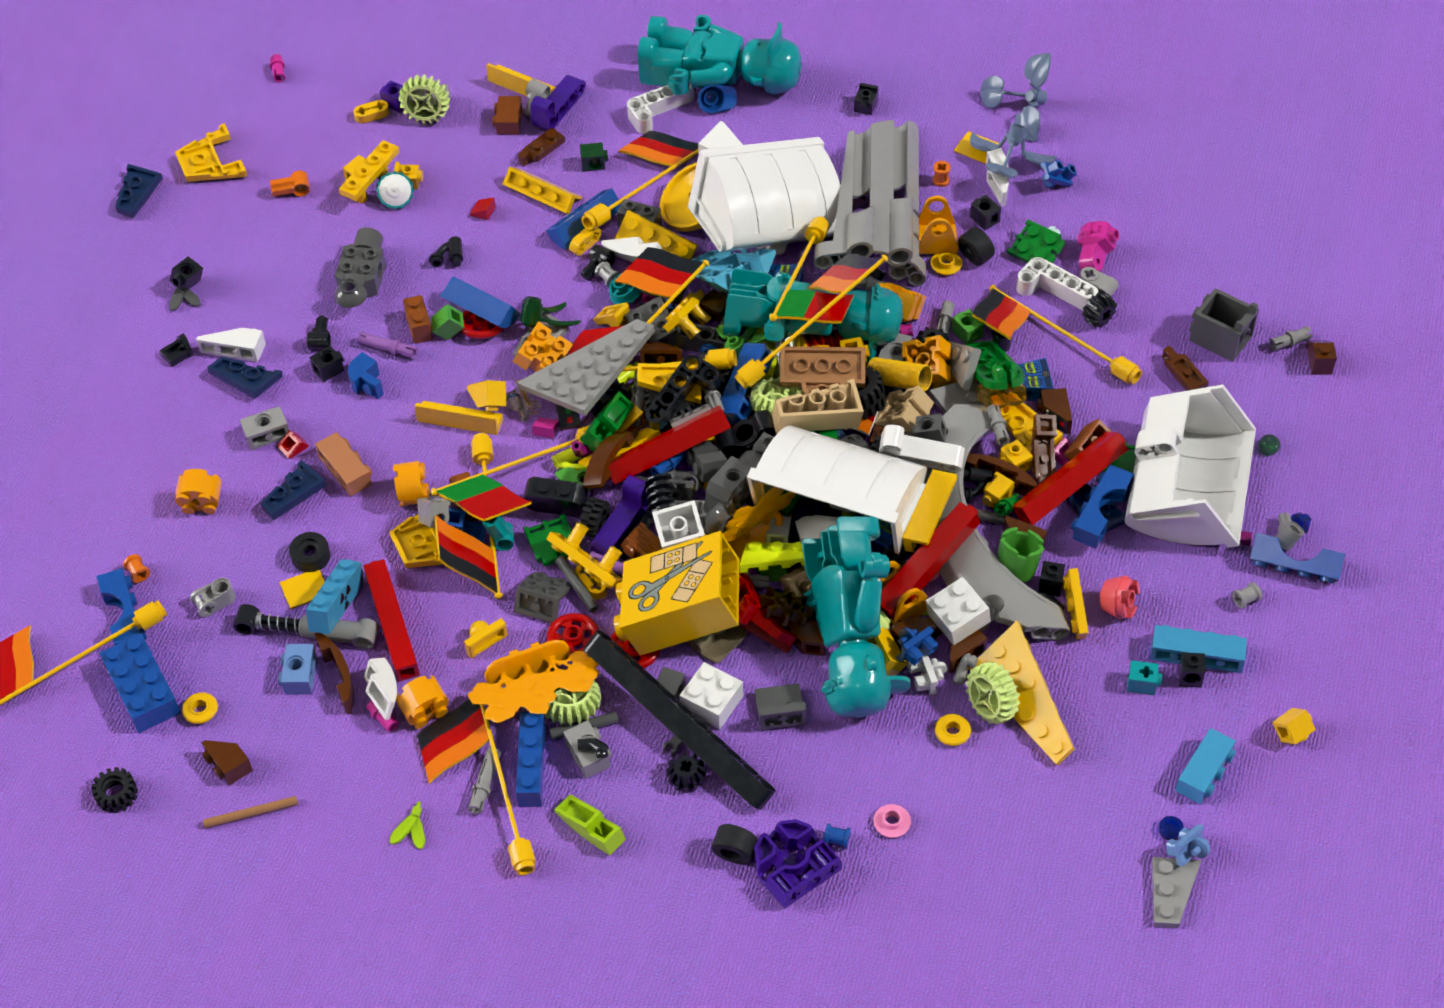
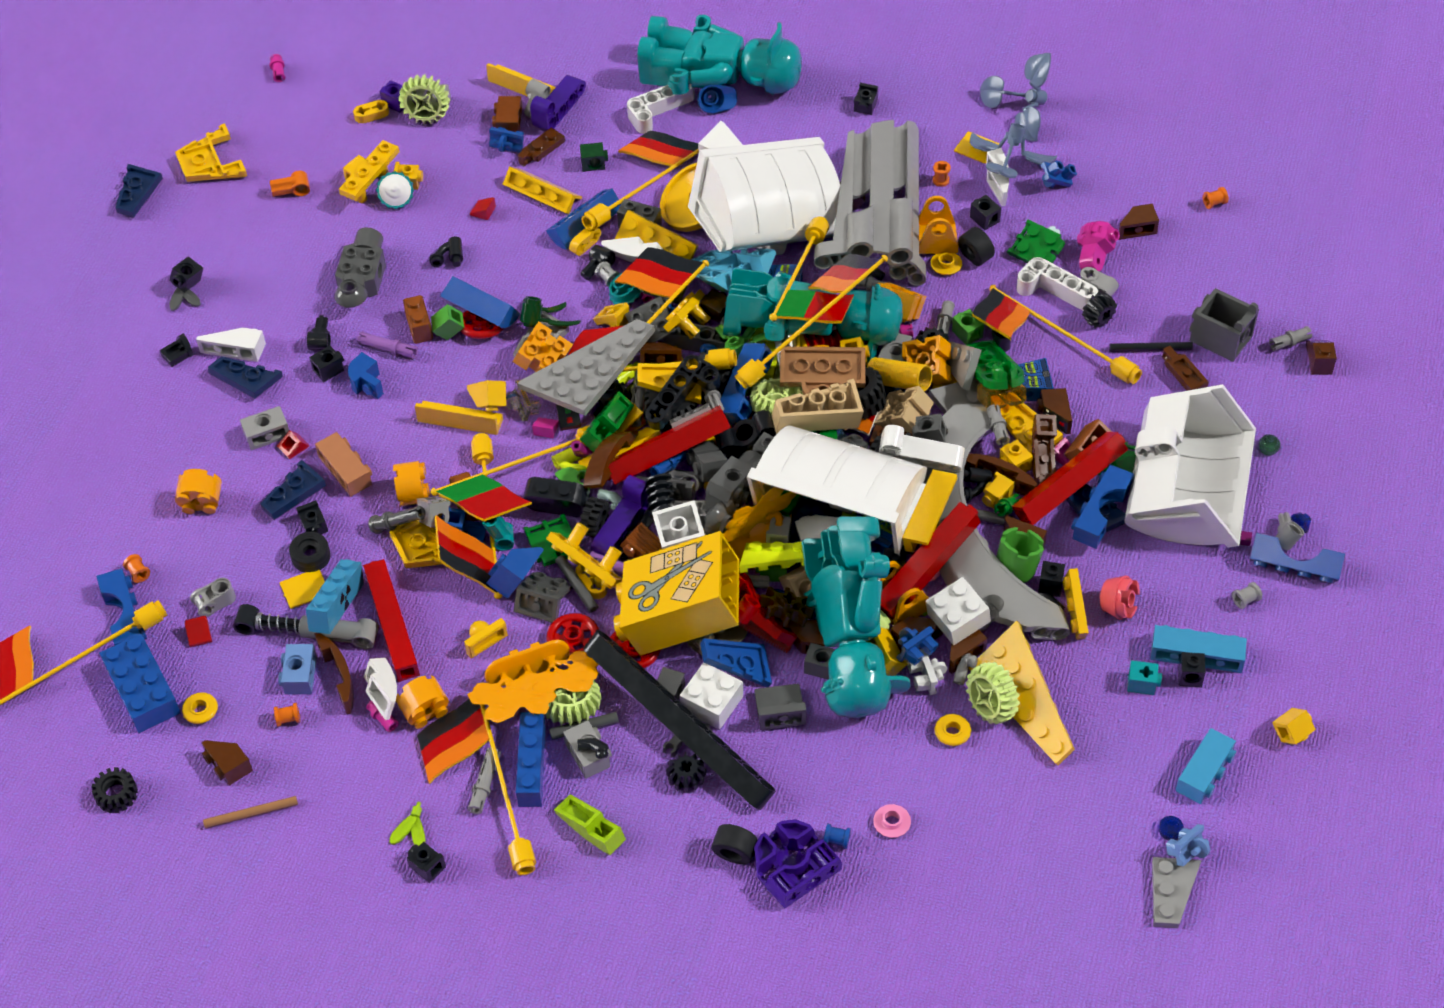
(198, 631): none -> red slope
(287, 714): none -> orange bush
(312, 518): none -> black brick
(391, 520): none -> dark grey pin
(426, 867): none -> black brick
(506, 140): none -> blue hips
(512, 569): none -> blue slope
(609, 496): none -> light aqua arm
(738, 658): none -> blue wing
(814, 656): none -> dark grey brick
(1139, 222): none -> reddish brown slope
(1159, 346): none -> black bar
(1215, 197): none -> orange bush

